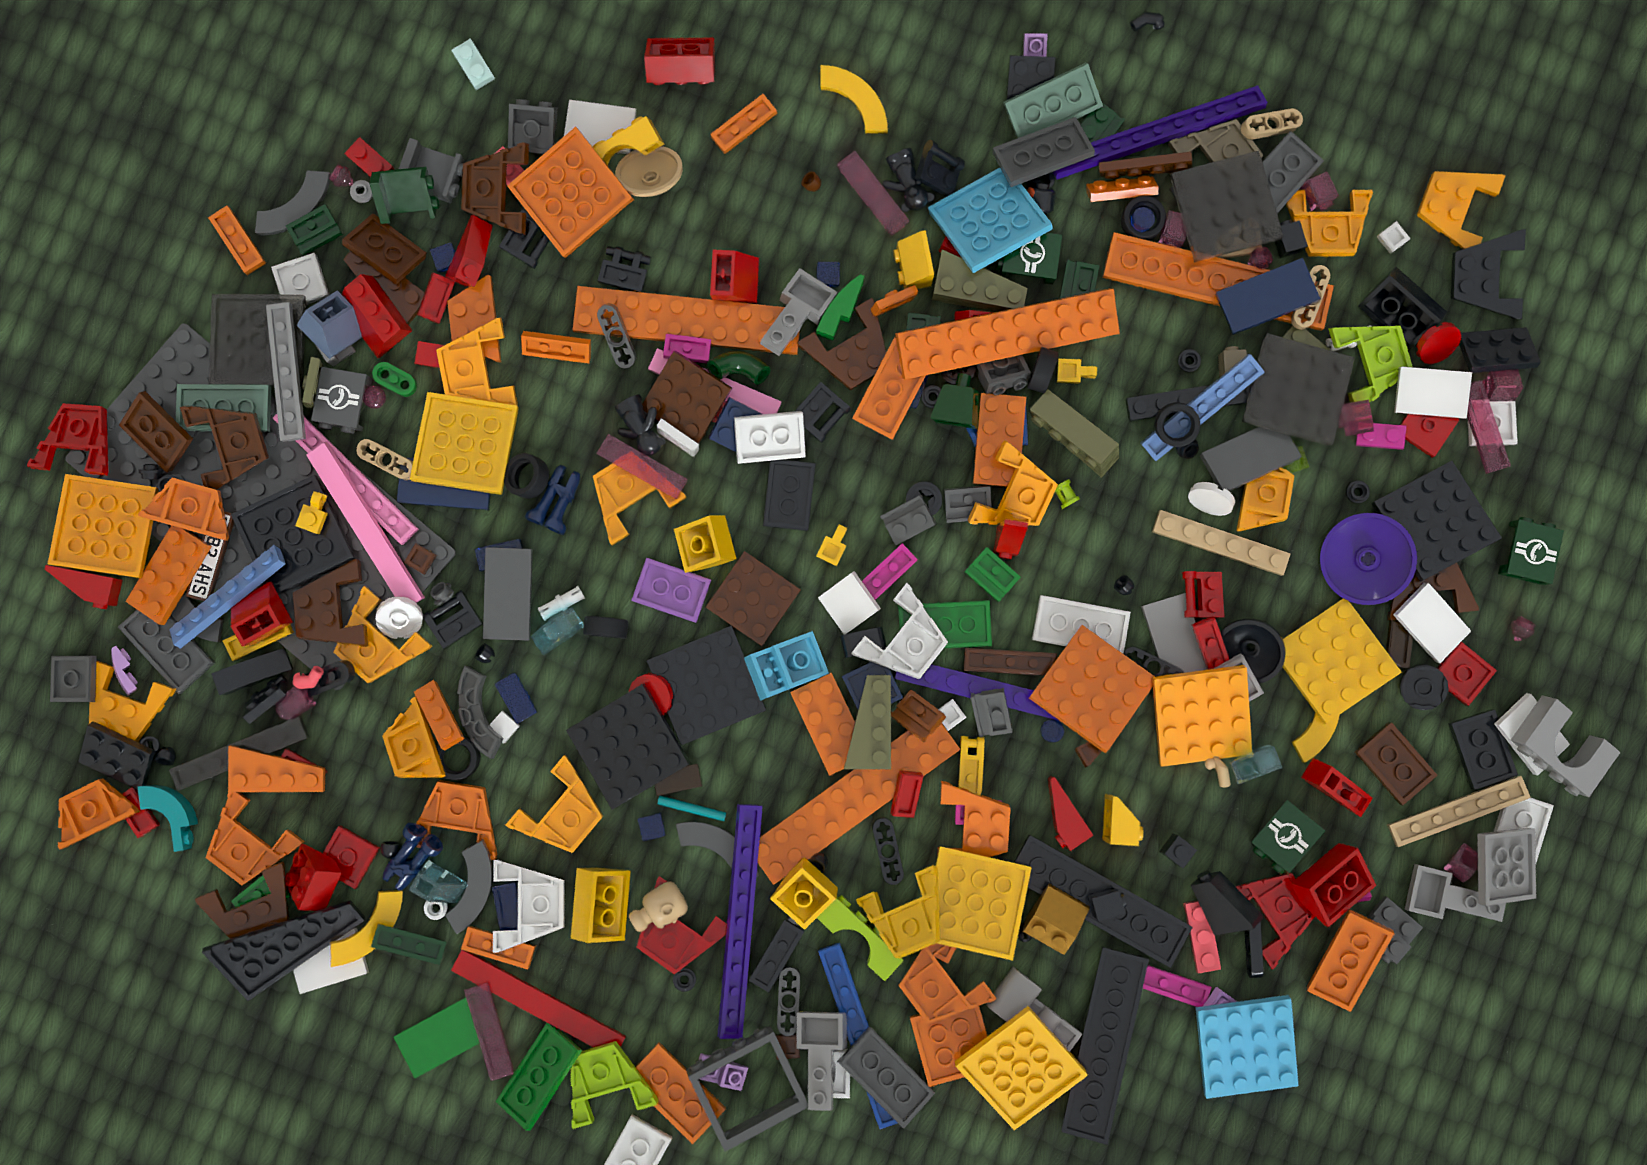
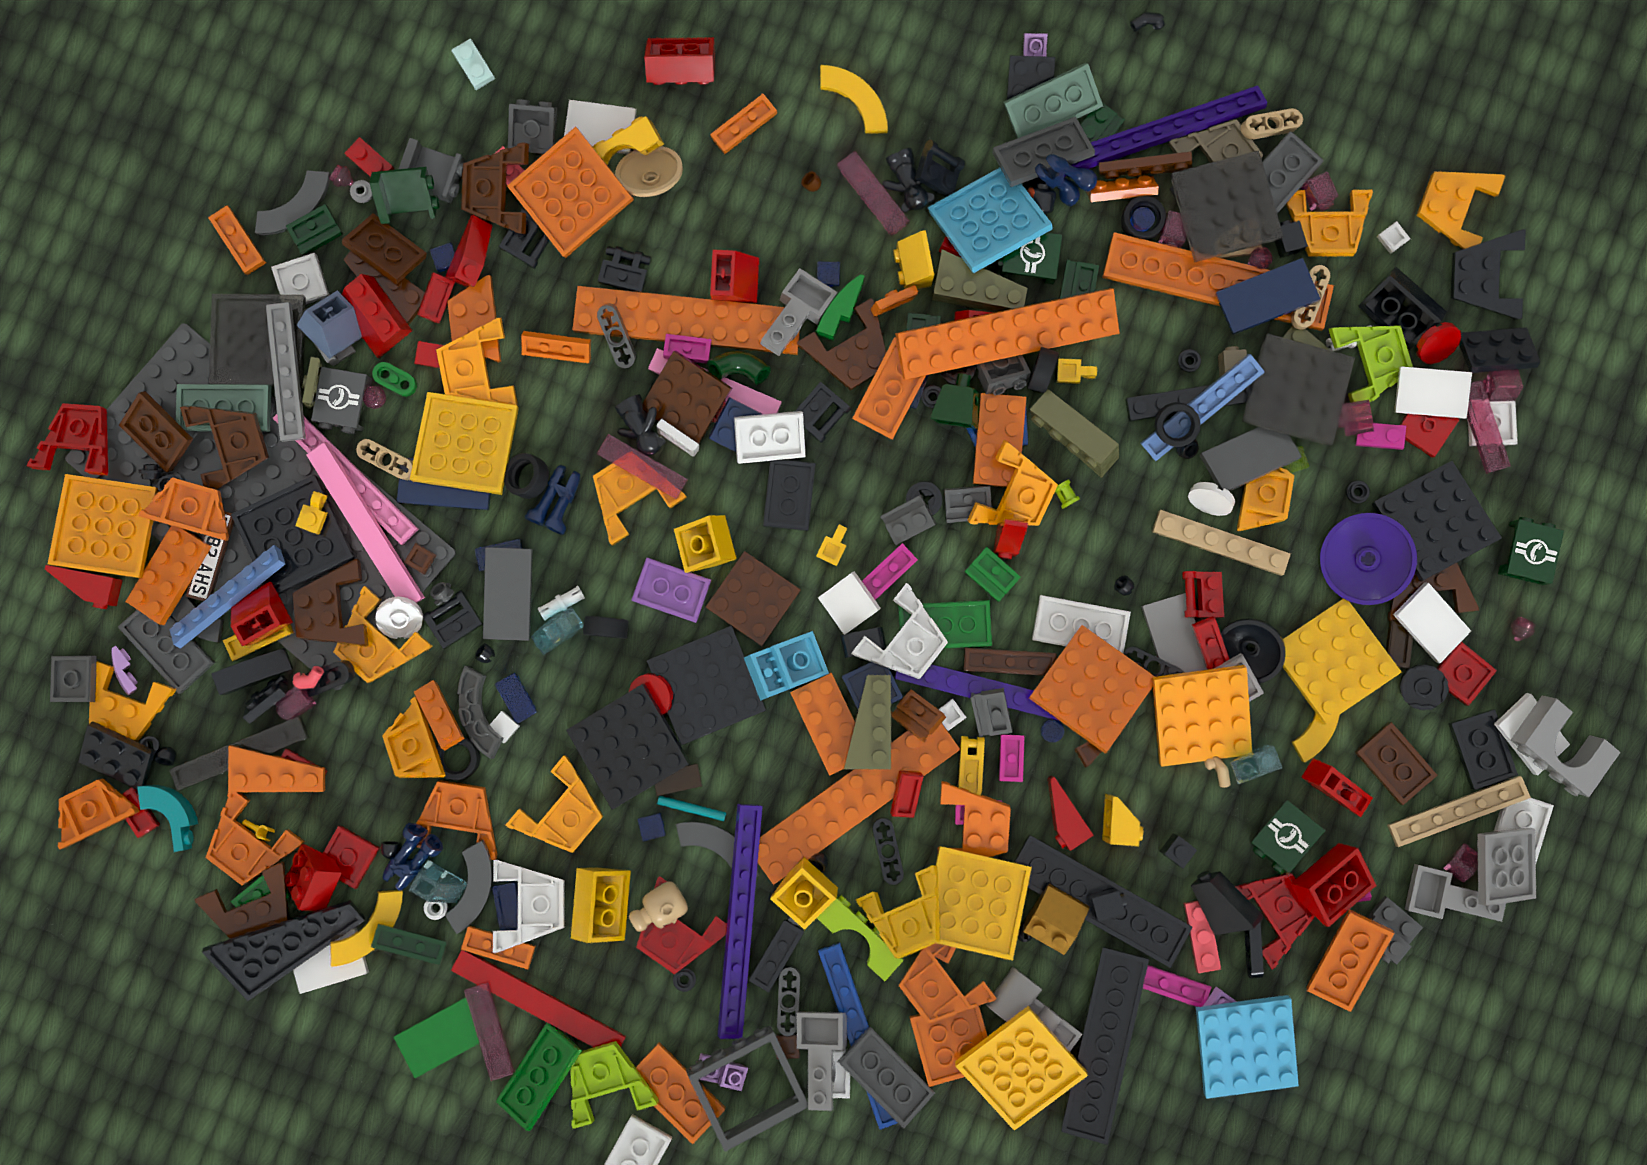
(261, 830): none -> yellow hand
(1011, 758): none -> dark pink plate
(1054, 176): none -> dark blue piece

